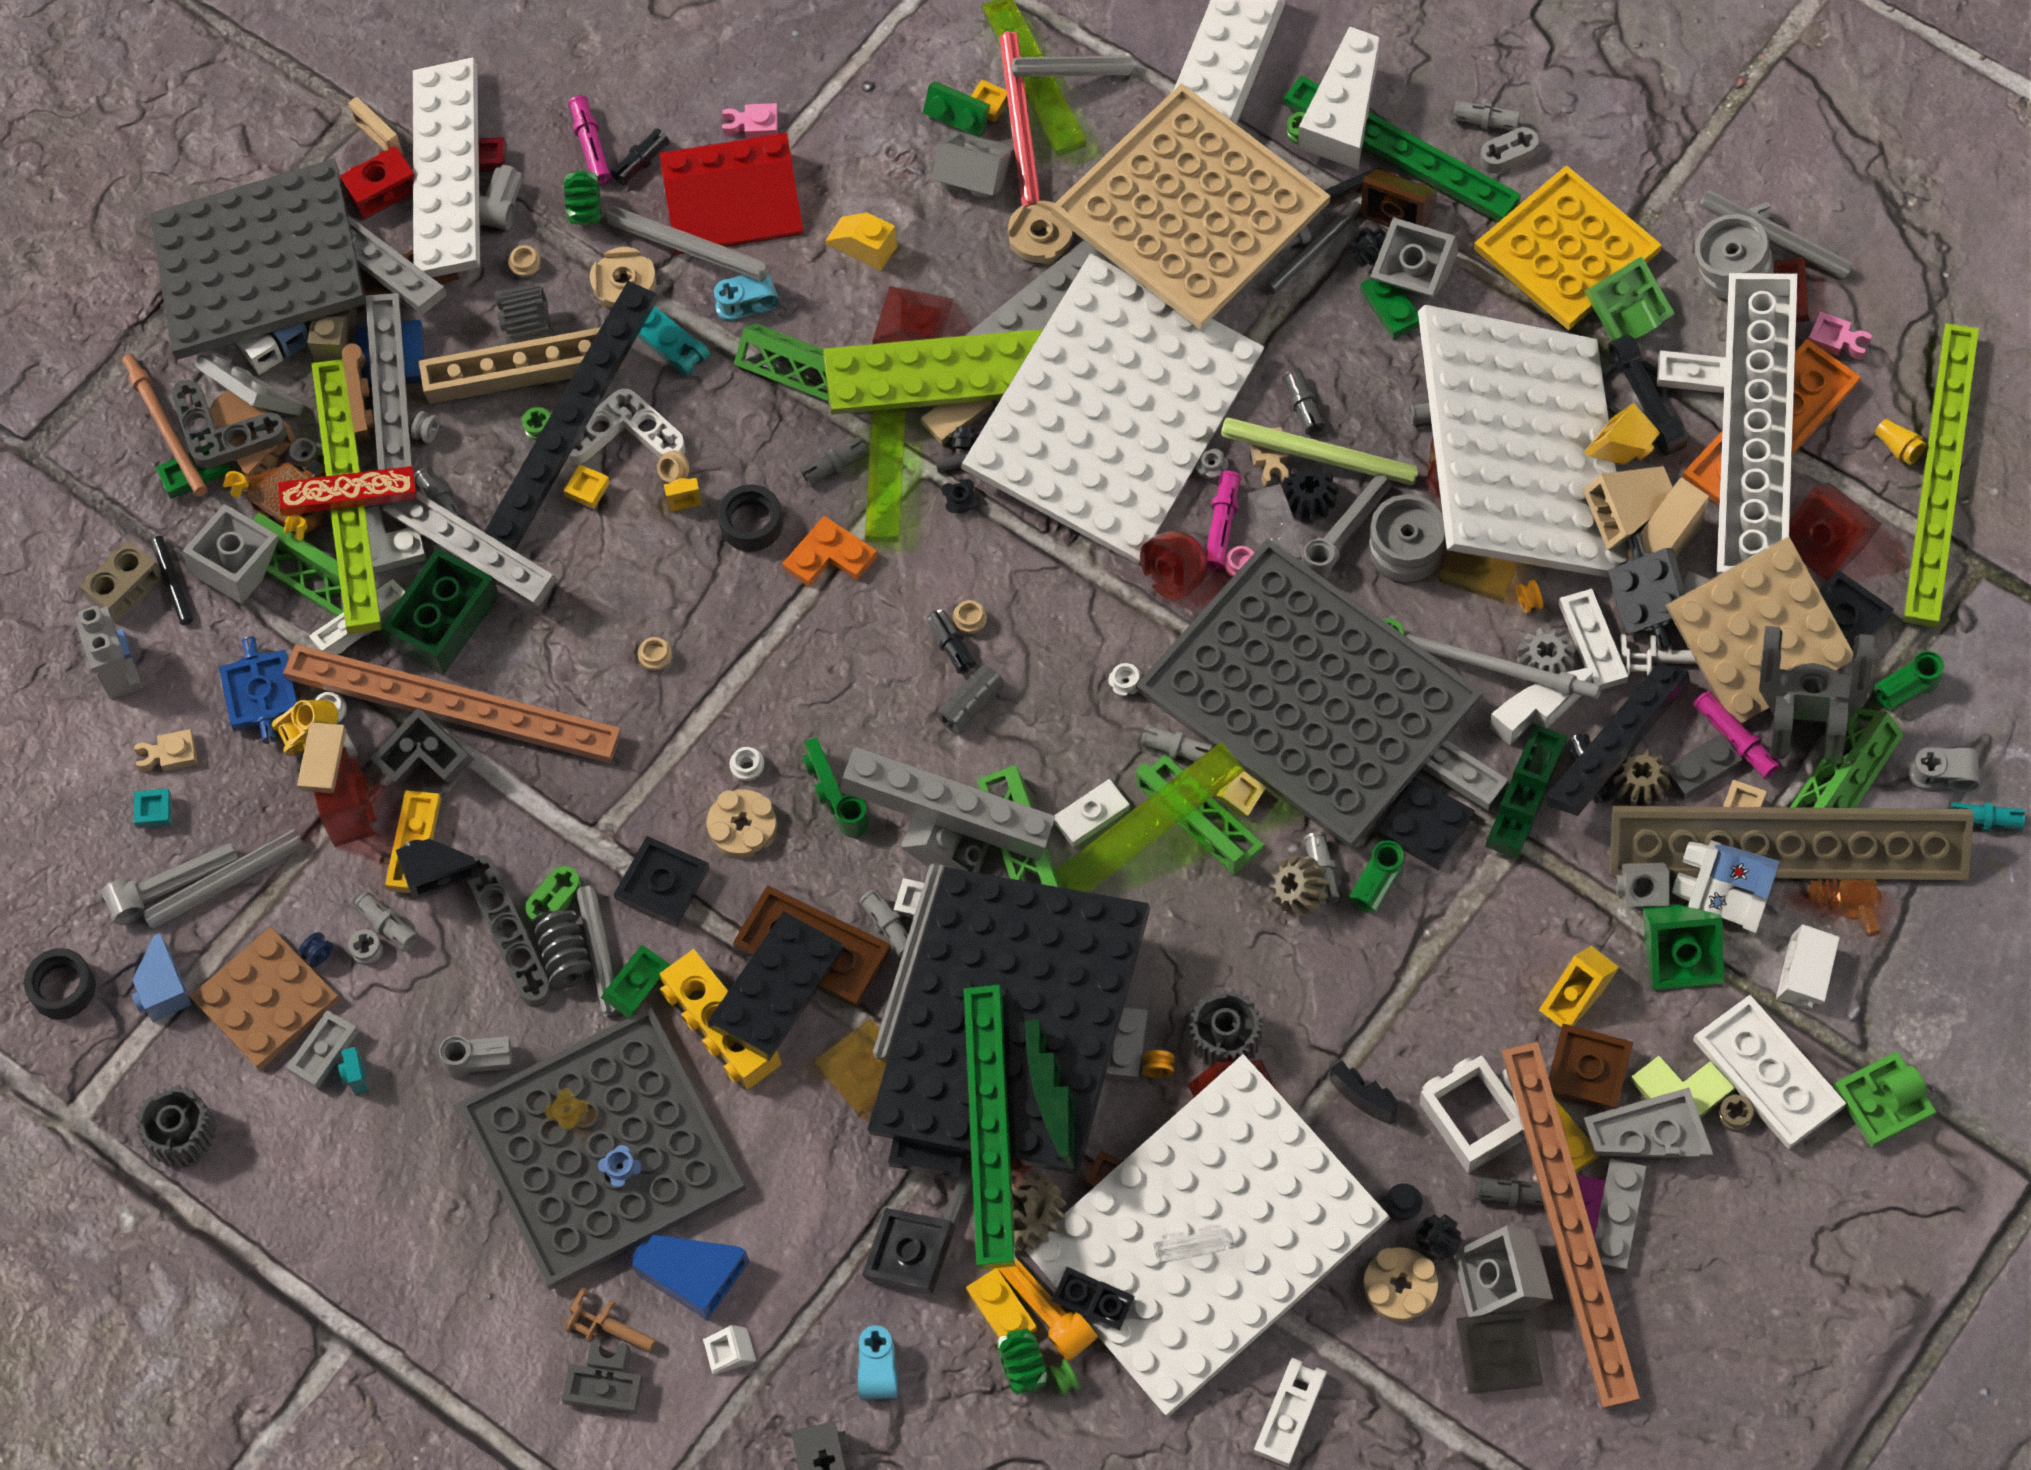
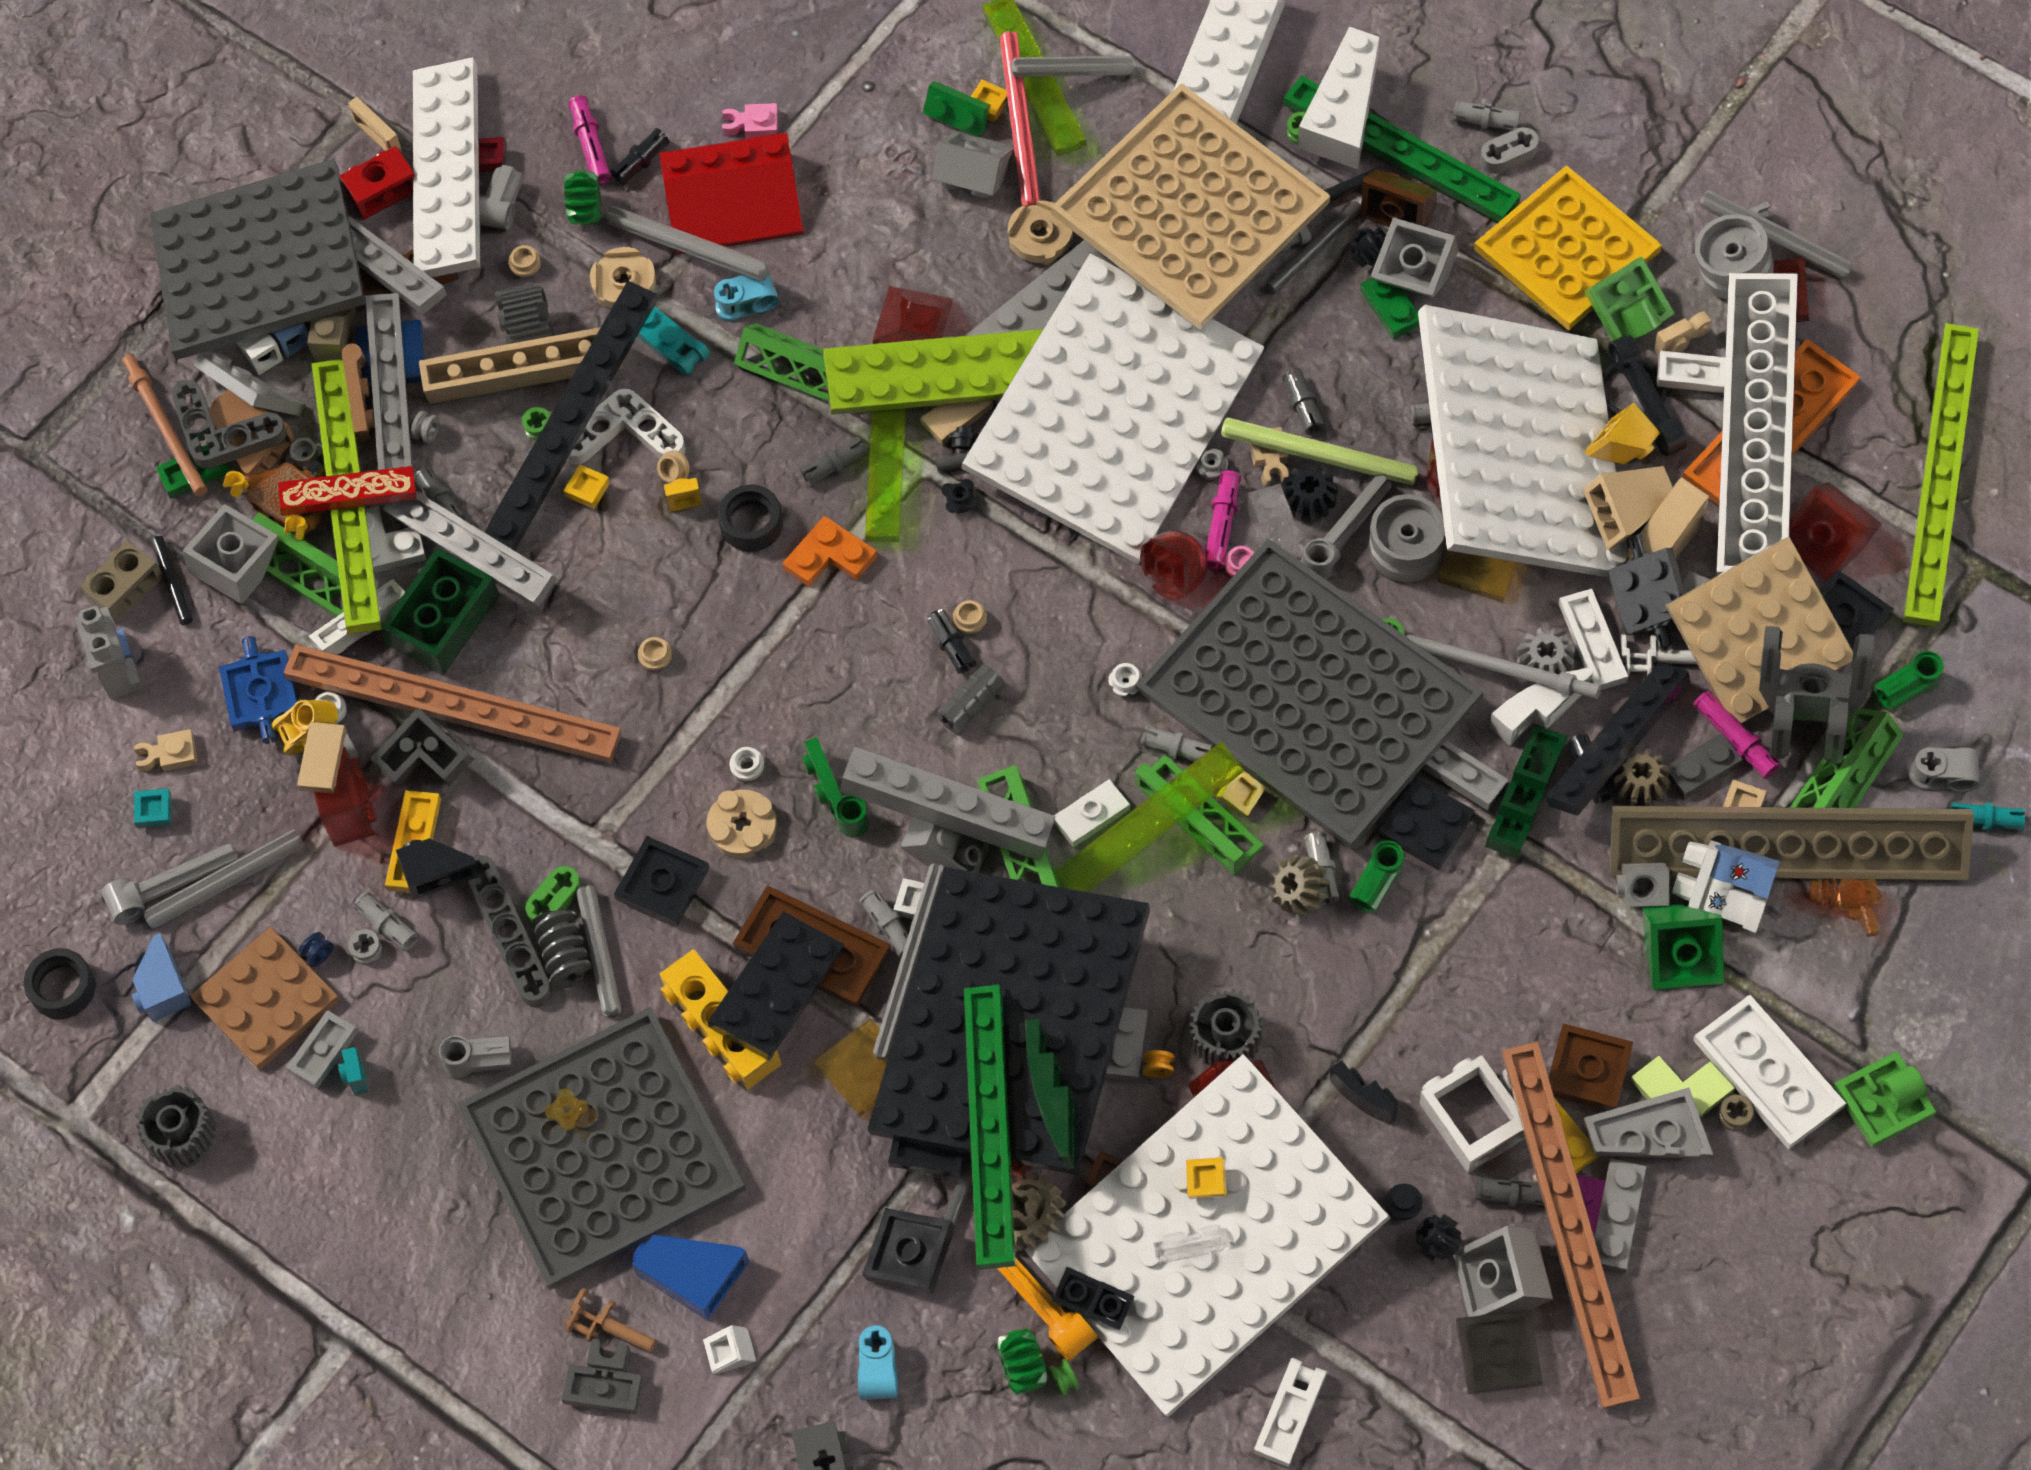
(609, 1164): medium blue plate -> none
(635, 981): green plate -> none
(864, 239): yellow slope -> none
(999, 1304): yellow plate -> none
(1206, 1178): none -> yellow plate
(1412, 1302): tan plate -> none
(1529, 596): light orange bush -> none
(1579, 987): yellow slope -> none
(1678, 335): none -> tan plate
(1807, 967): white hinge -> none
(1835, 334): bright pink plate -> none
(1903, 443): yellow cone -> none

